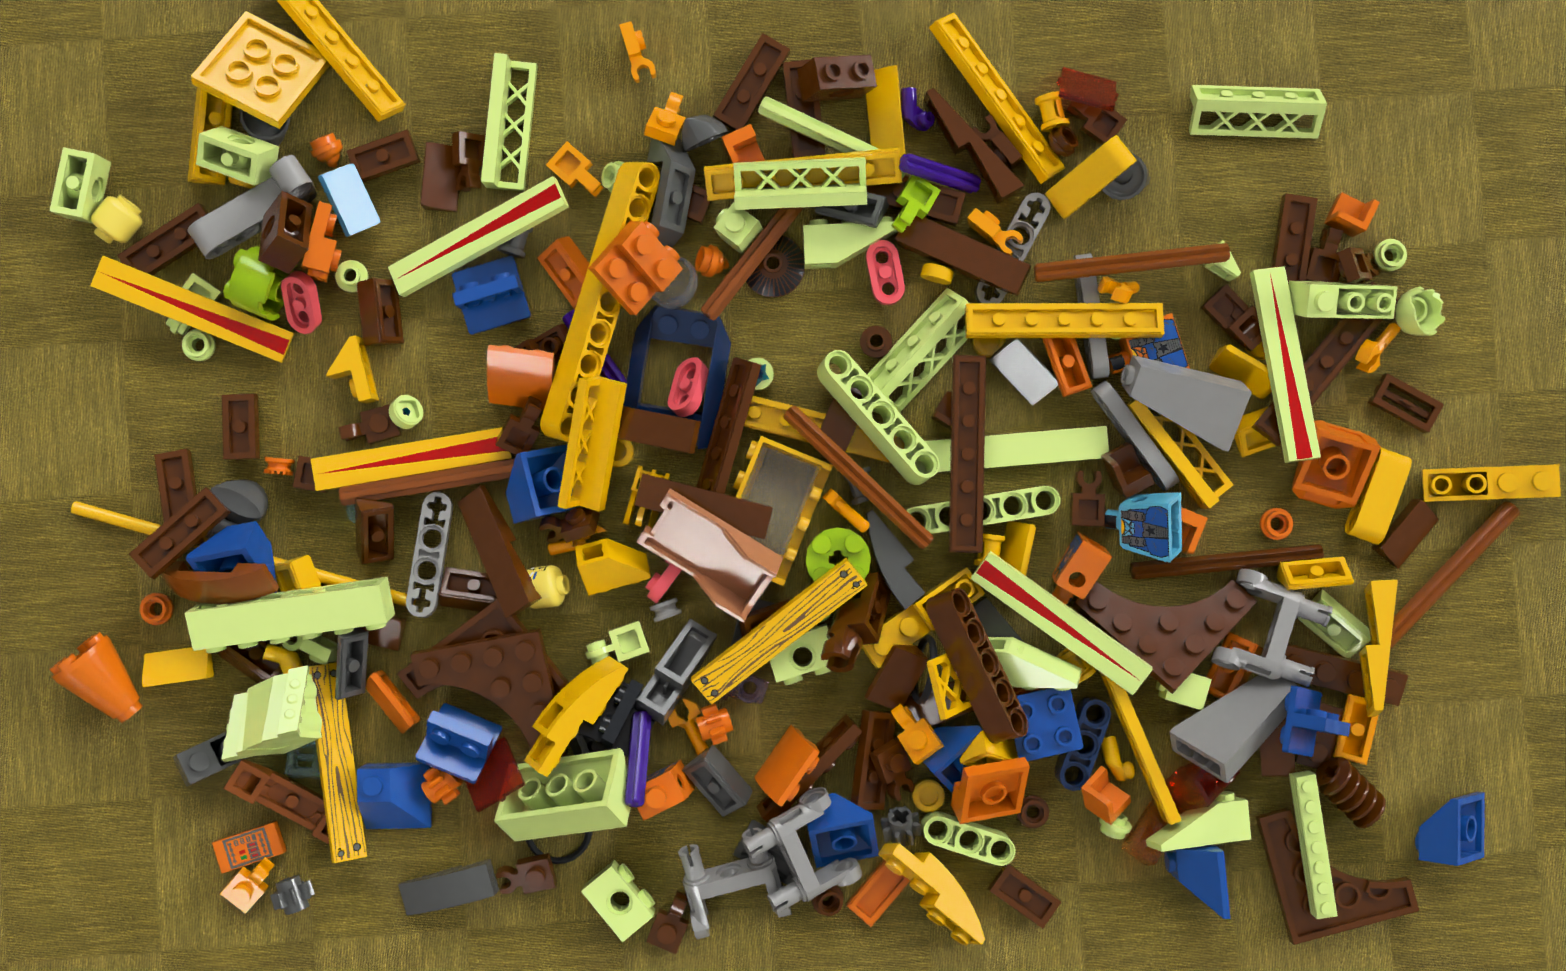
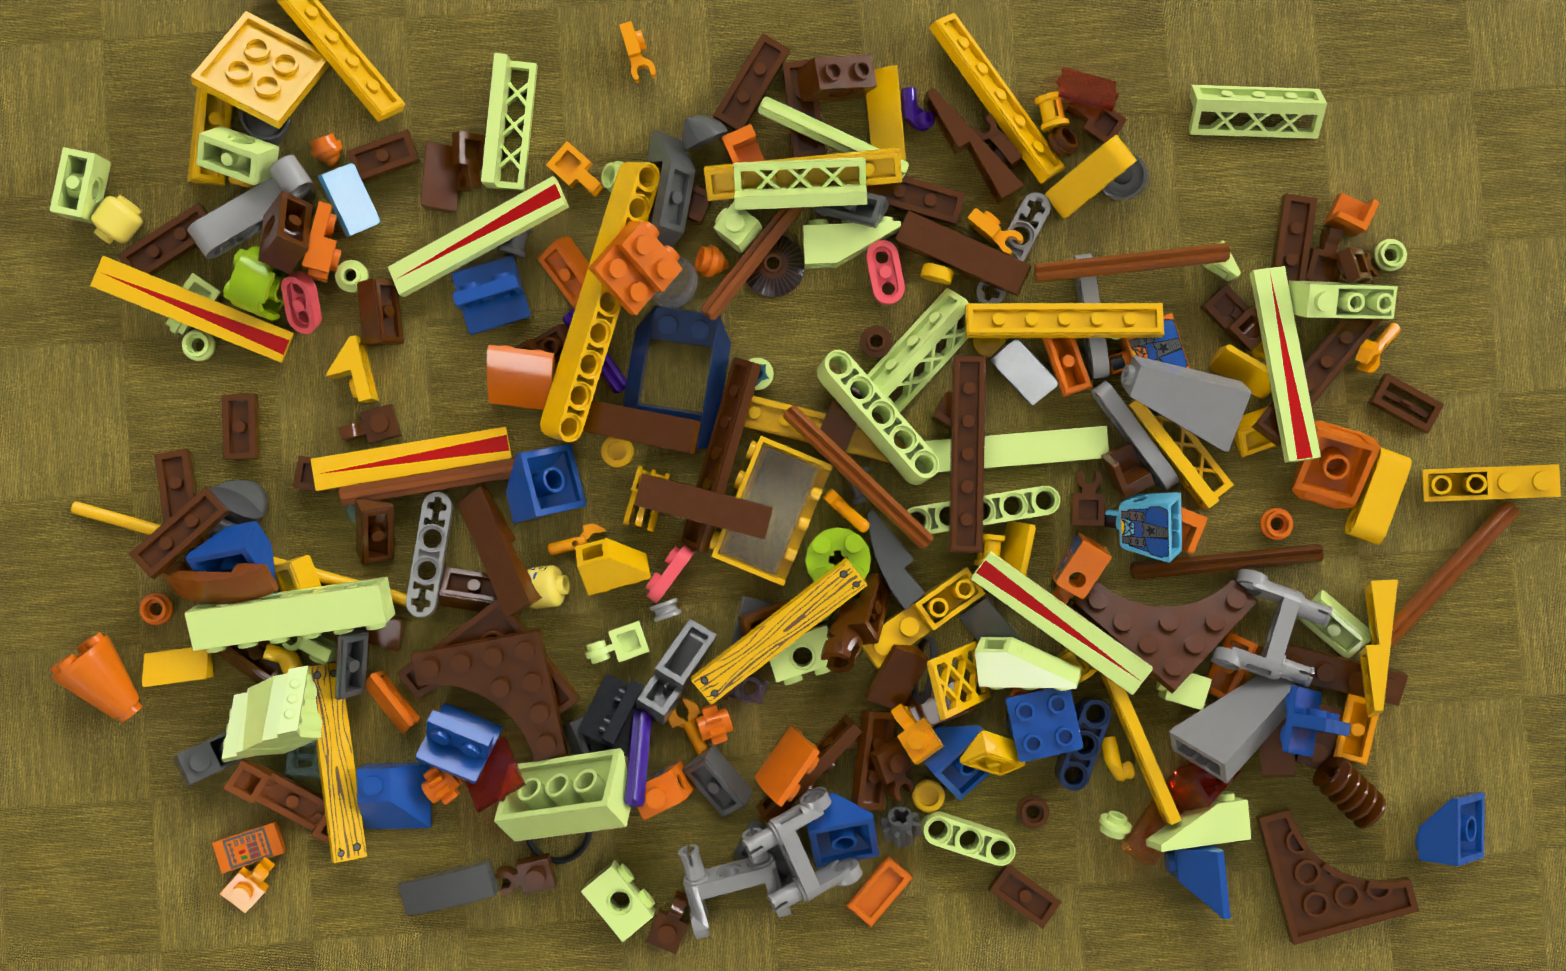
(278, 465): orange bush -> none
(292, 894): dark grey gear -> none
(405, 411): yellowish green tile -> none
(520, 433): reddish brown plate -> none
(576, 525): reddish brown plate -> none
(578, 701): yellow slope -> none
(592, 445): yellow fence -> none
(666, 123): light orange plate -> none
(688, 387): coral plate -> none
(719, 557): nougat piece -> none
(830, 906): reddish brown plate -> none
(917, 199): lime plate -> none
(939, 173): dark purple axle -> none
(943, 895): yellow slope -> none
(977, 666): reddish brown beam -> none
(990, 790): orange plate -> none
(1104, 797): orange panel -> none
(1120, 291): light orange bar -> none
(1313, 844): yellowish green piece -> none
(1314, 573): yellow slope -> none
(1406, 532): reddish brown slope -> none
(1419, 312): yellowish green hair -> none

